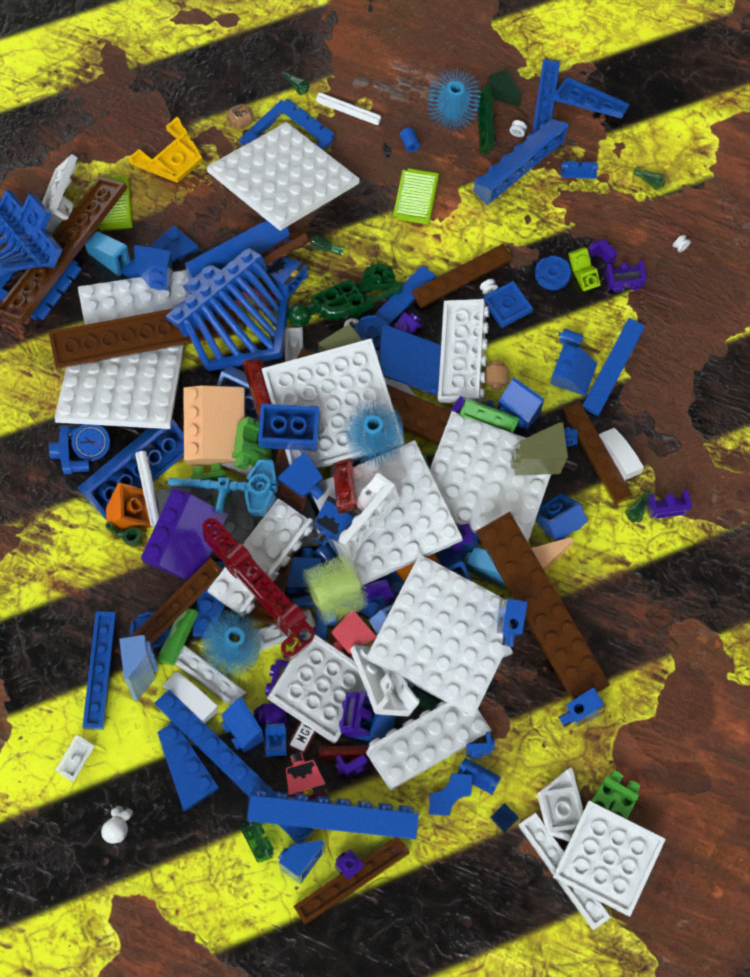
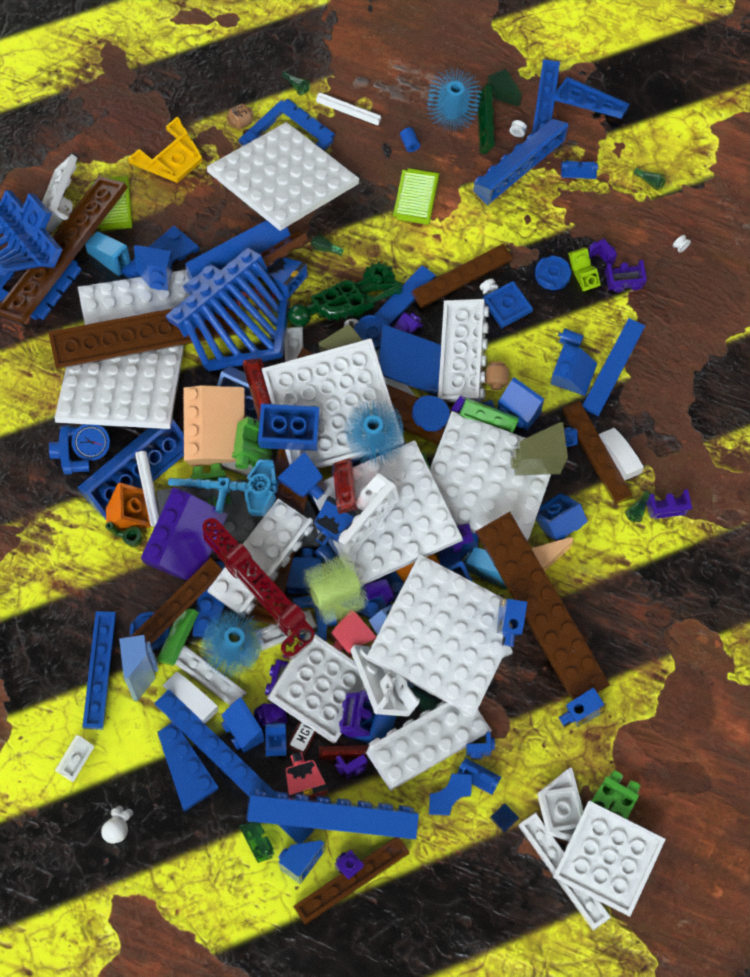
(430, 413): none -> blue tile

